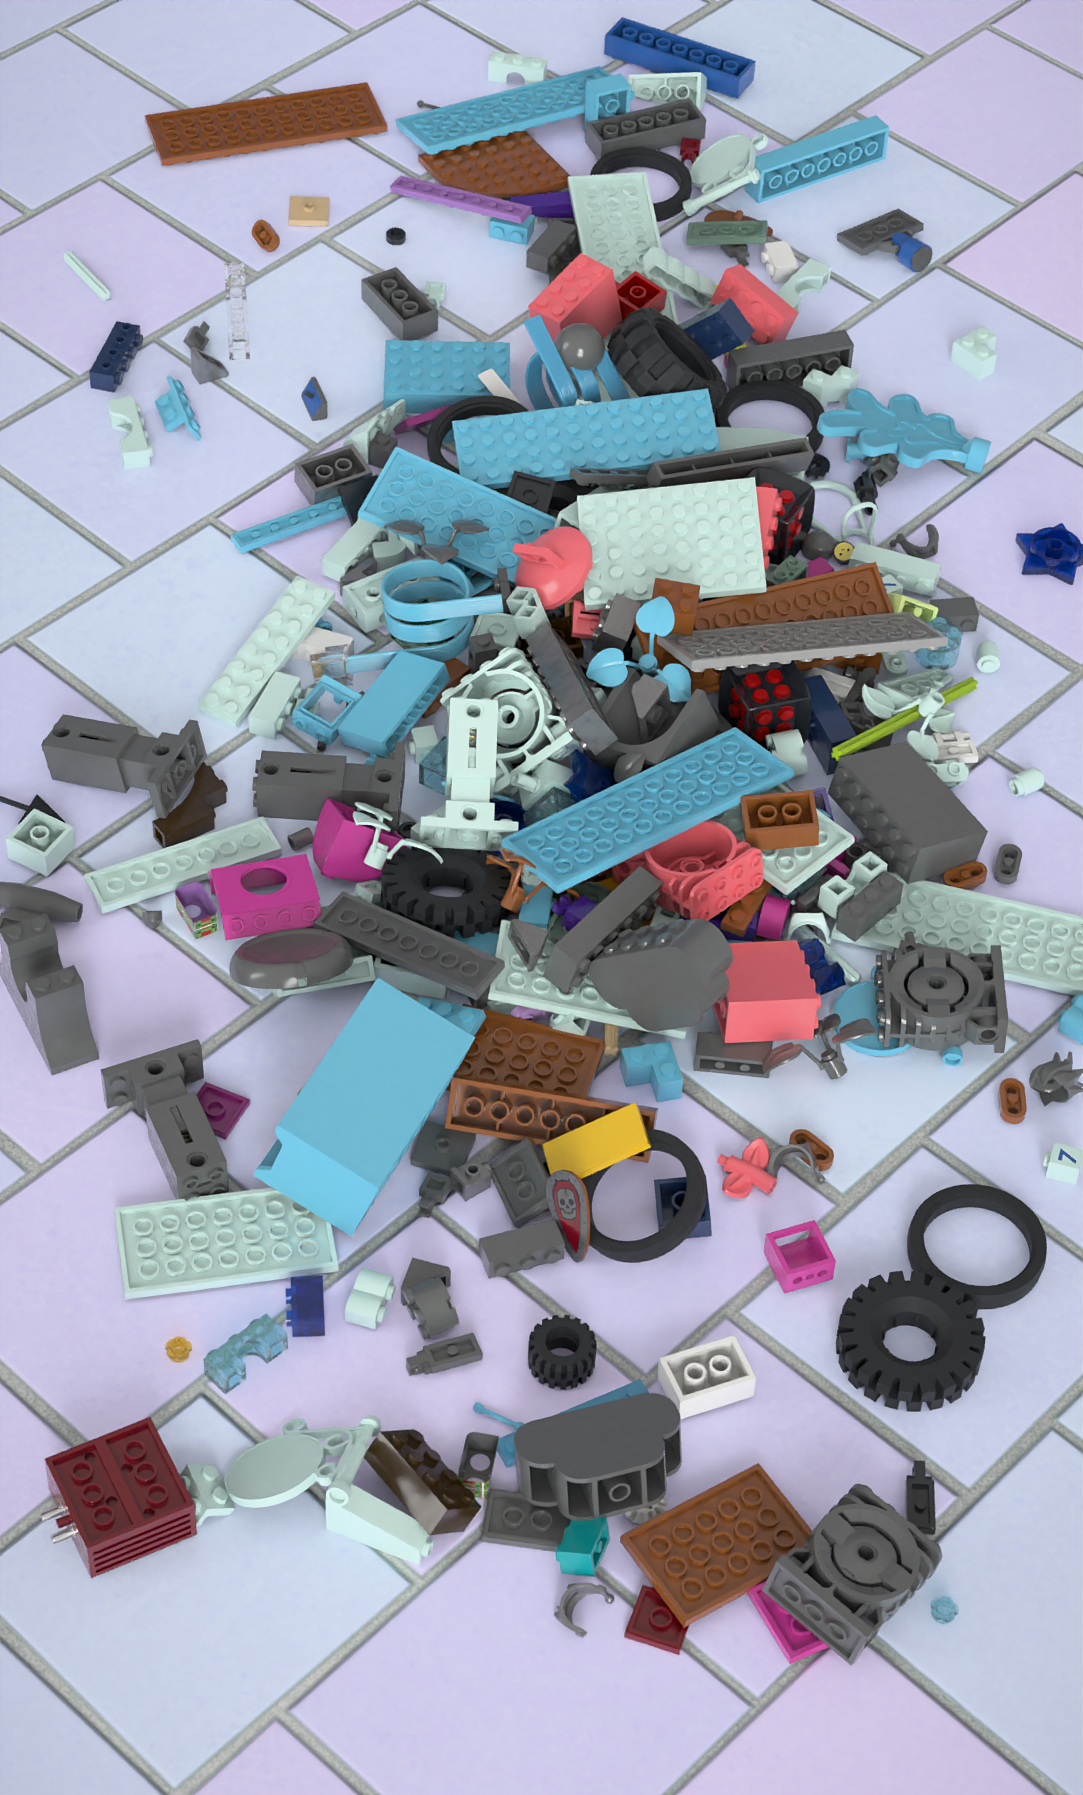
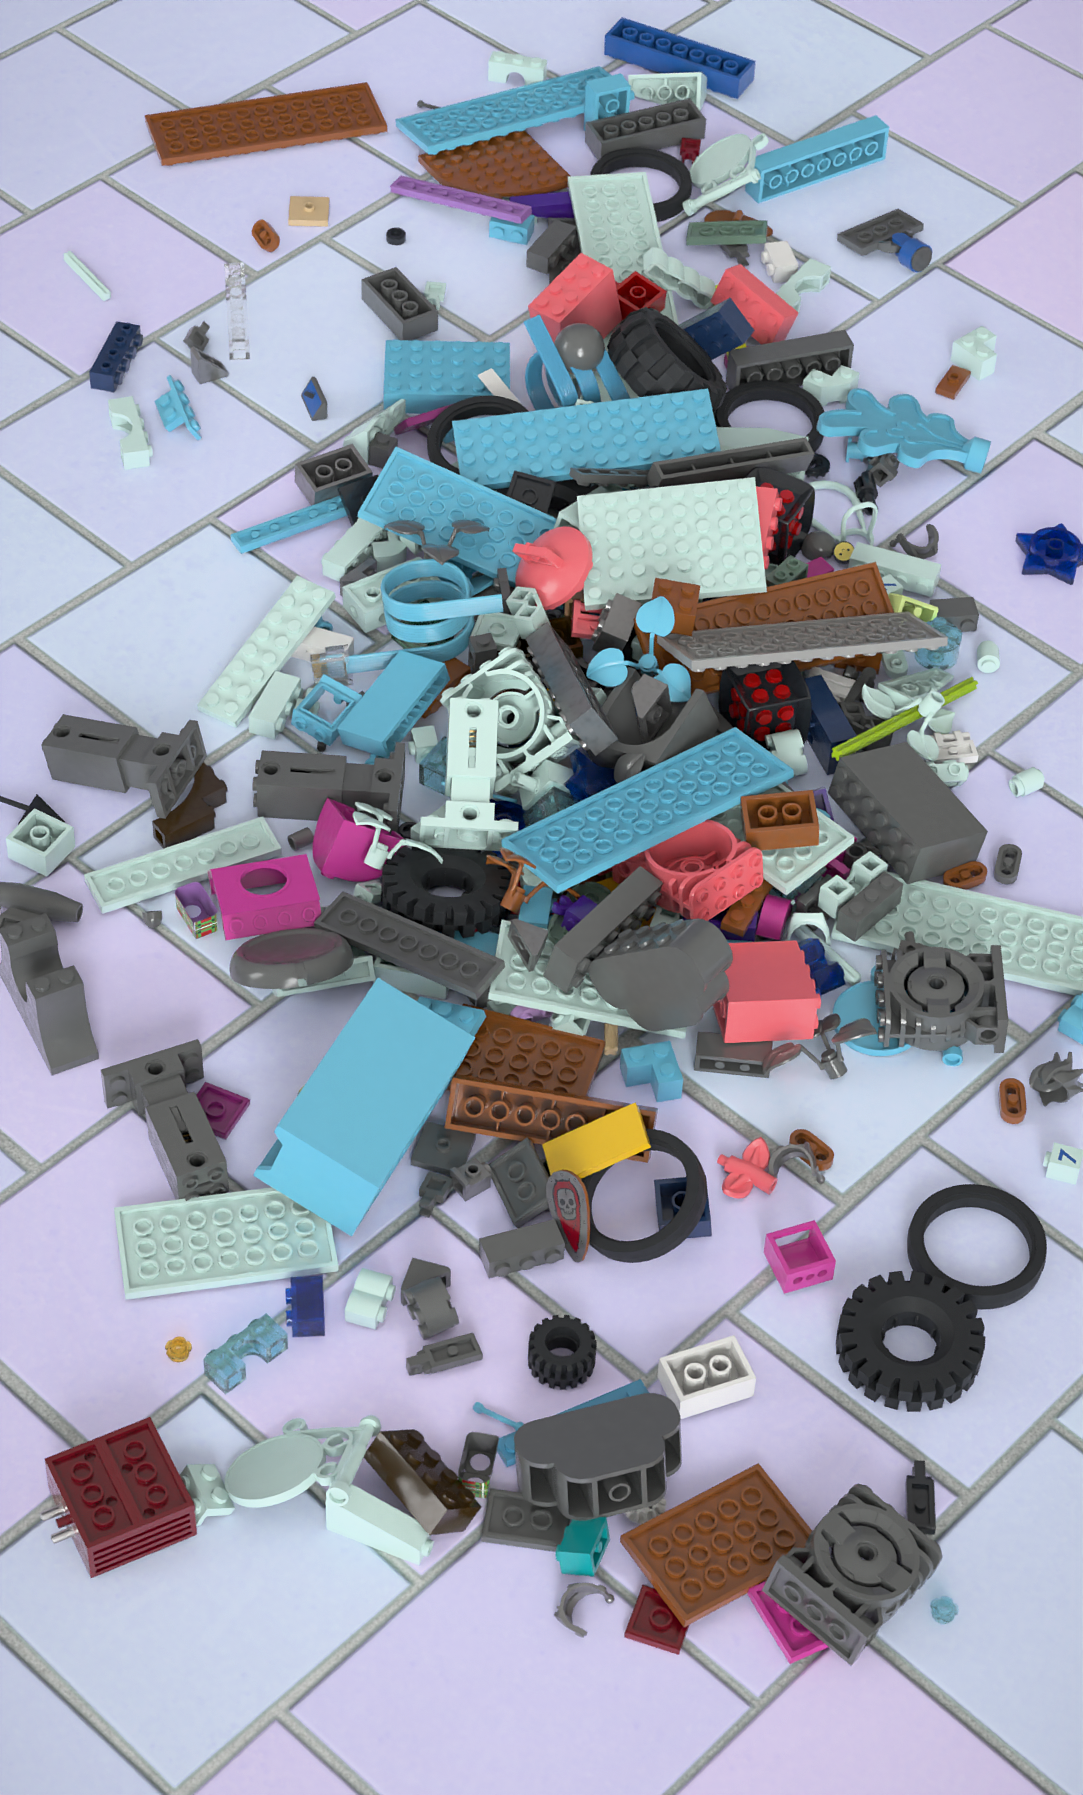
(953, 382): none -> dark orange plate

